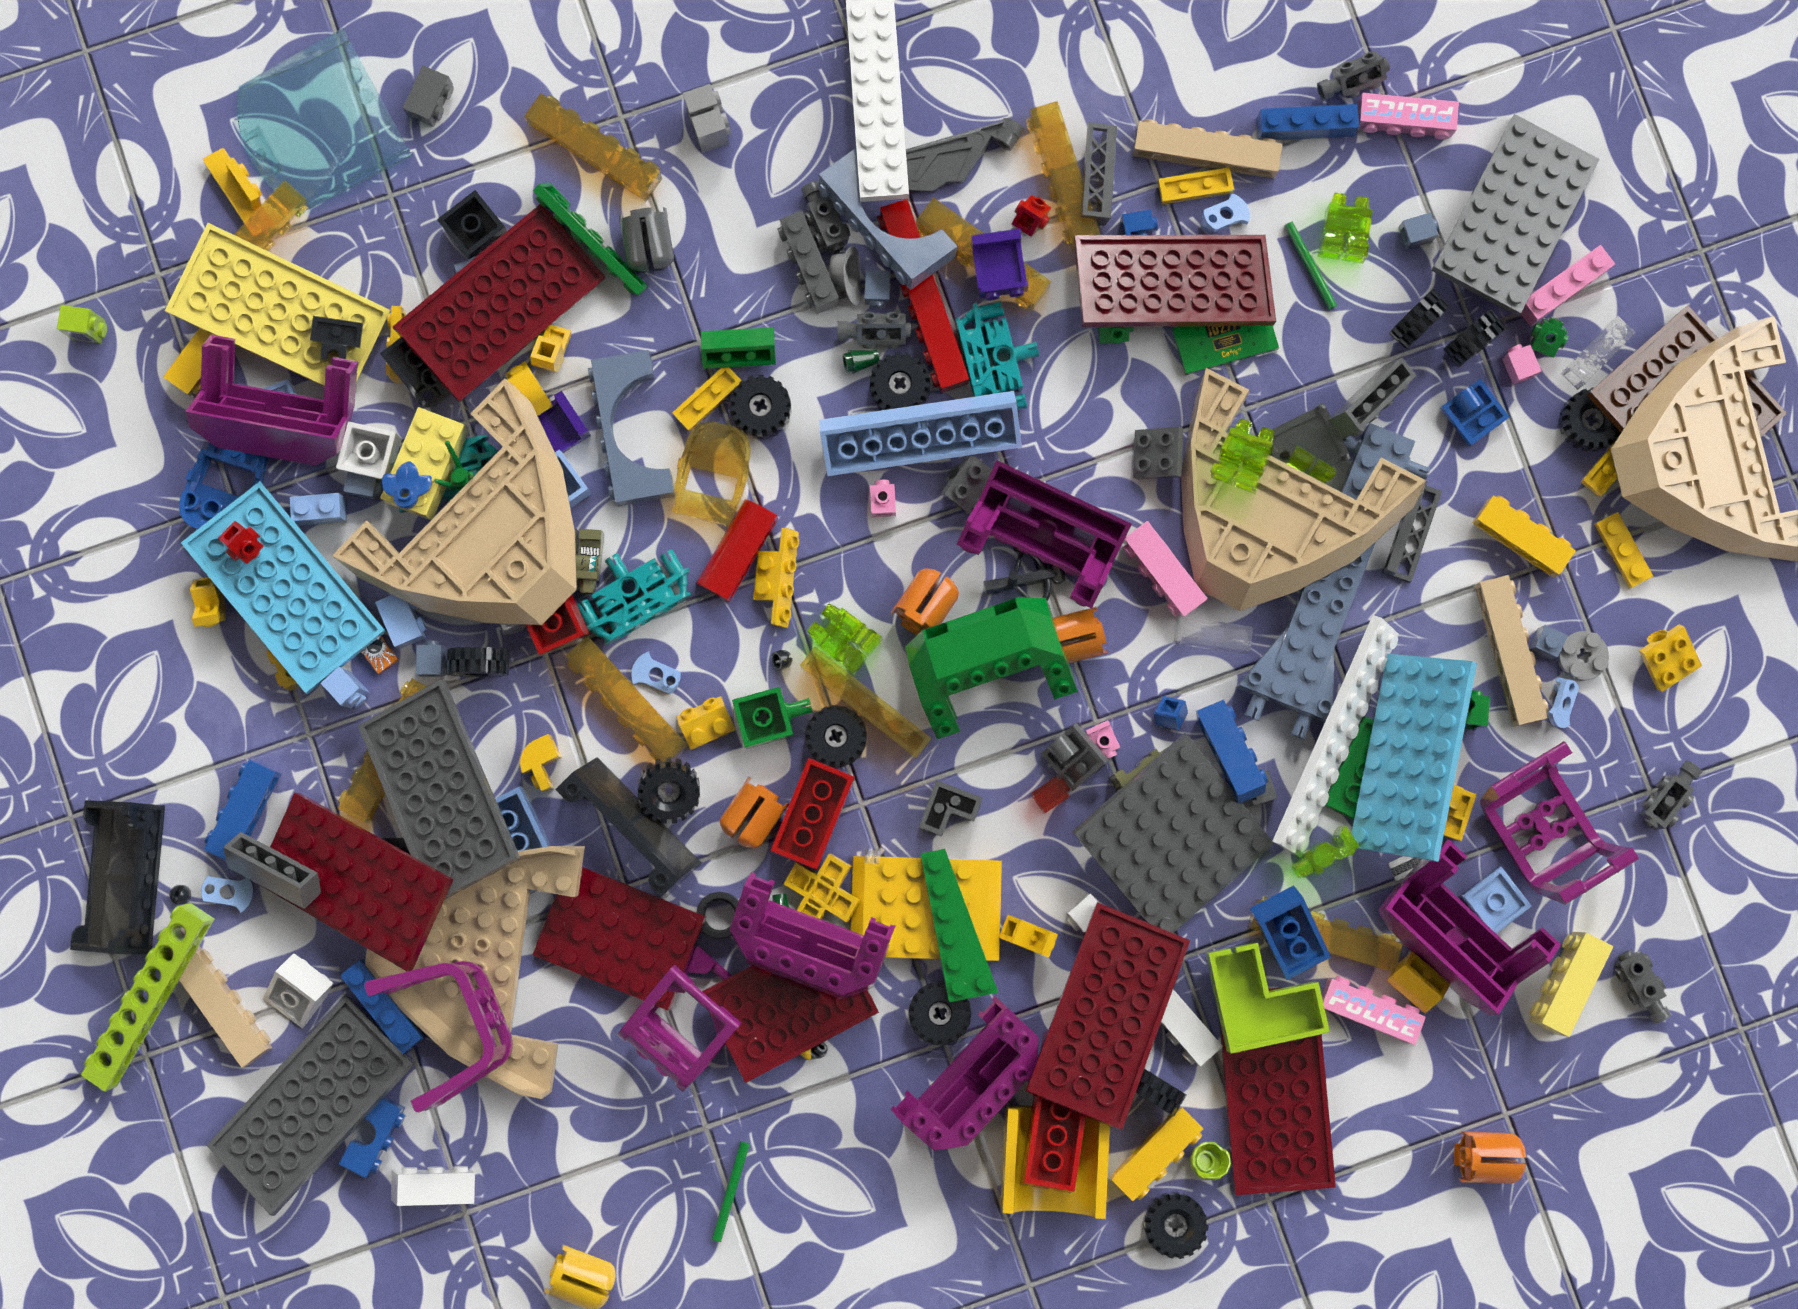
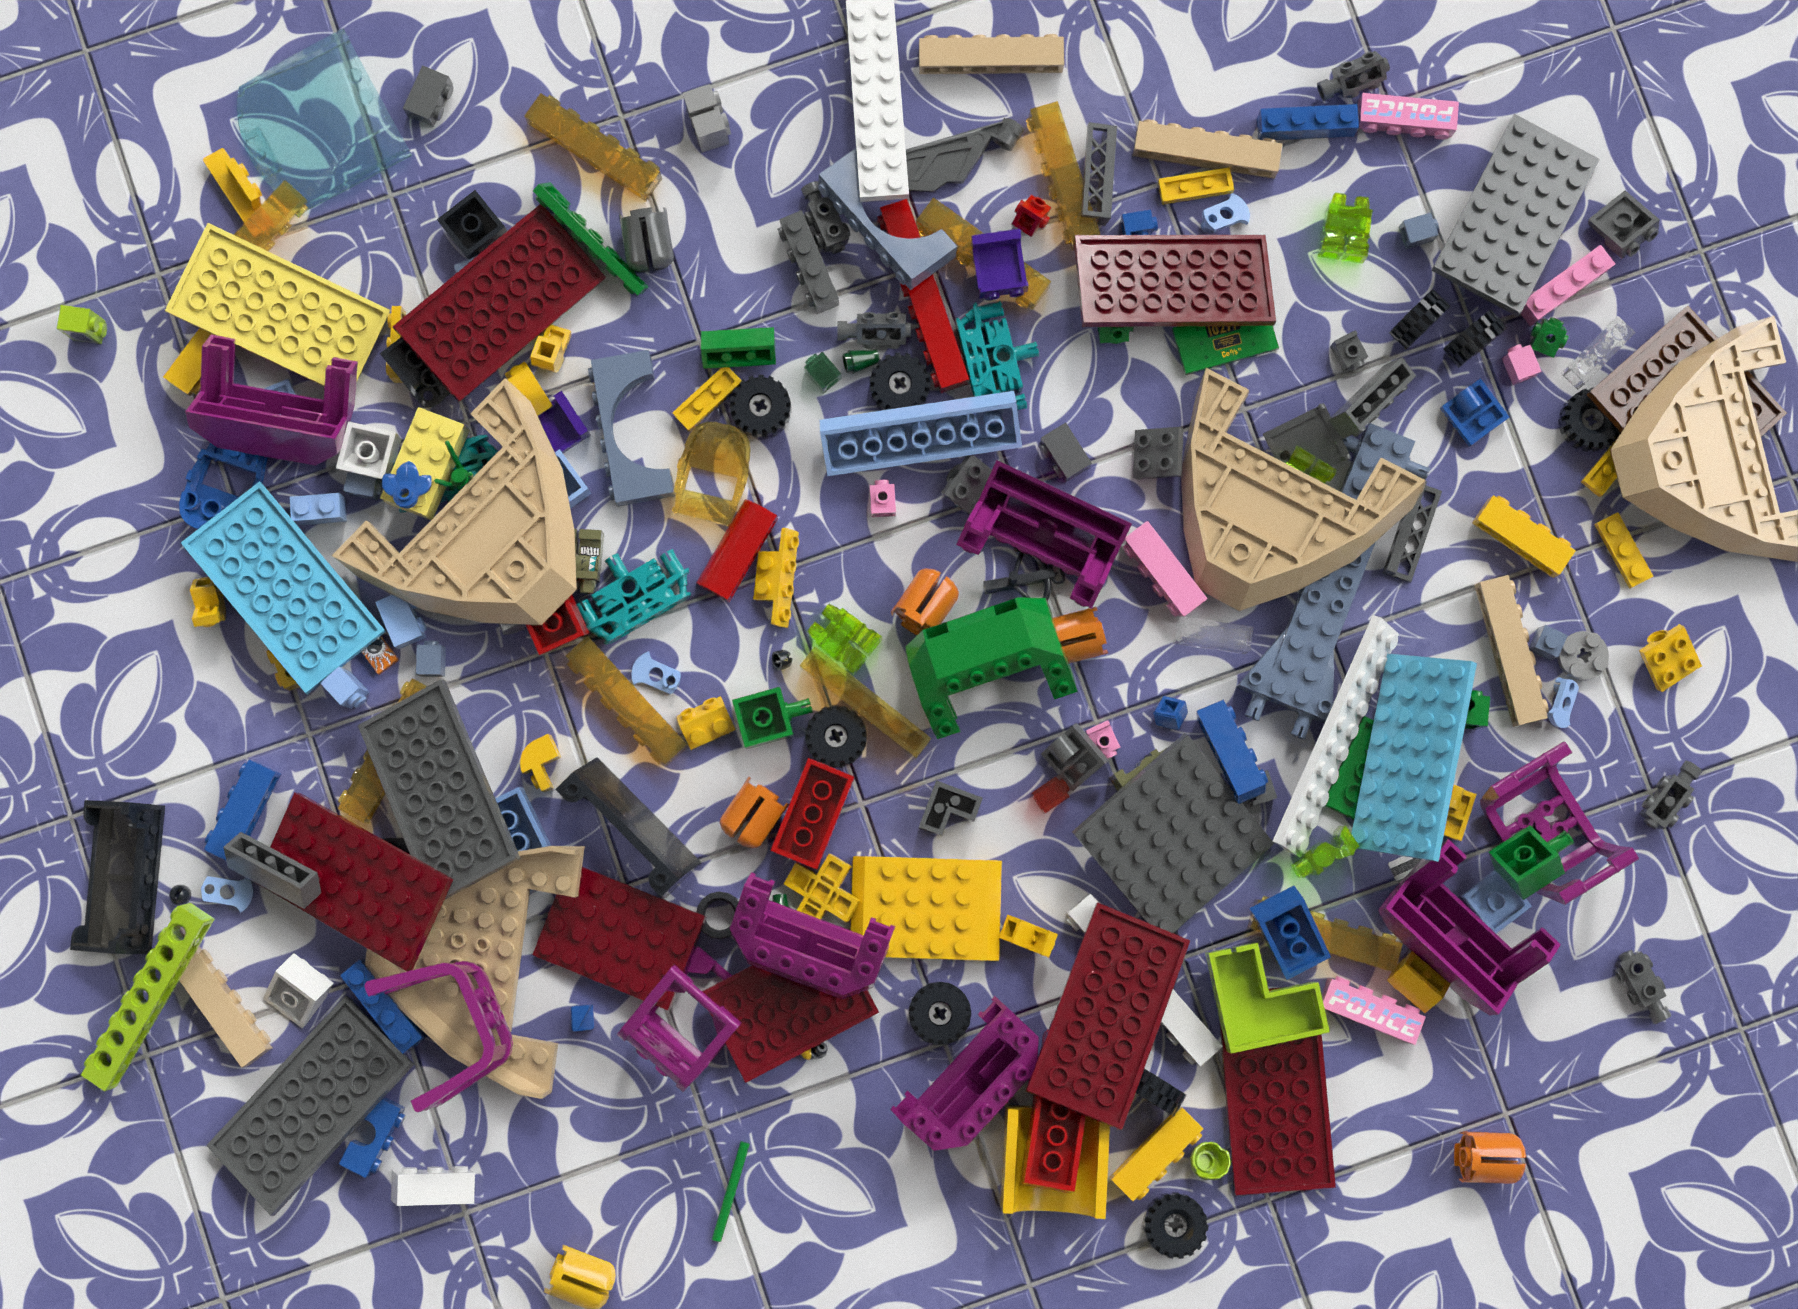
(241, 542): red brick -> none
(335, 335): black plate -> none
(477, 662): black bush -> none
(582, 1017): none -> blue slope
(668, 805): black bush -> none
(822, 371): none -> clear green brick
(845, 273): light grey piece -> none
(873, 856): clear hand -> none
(877, 288): sand blue brick -> none
(959, 948): green wing -> none
(991, 54): none -> tan brick
(1064, 452): none -> dark grey brick
(1245, 448): clear neon green hips -> none
(1310, 265): green bar -> none
(1345, 359): none -> dark grey brick
(1529, 860): none -> green brick
(1570, 983): light yellow brick -> none
(1625, 225): none -> dark grey plate

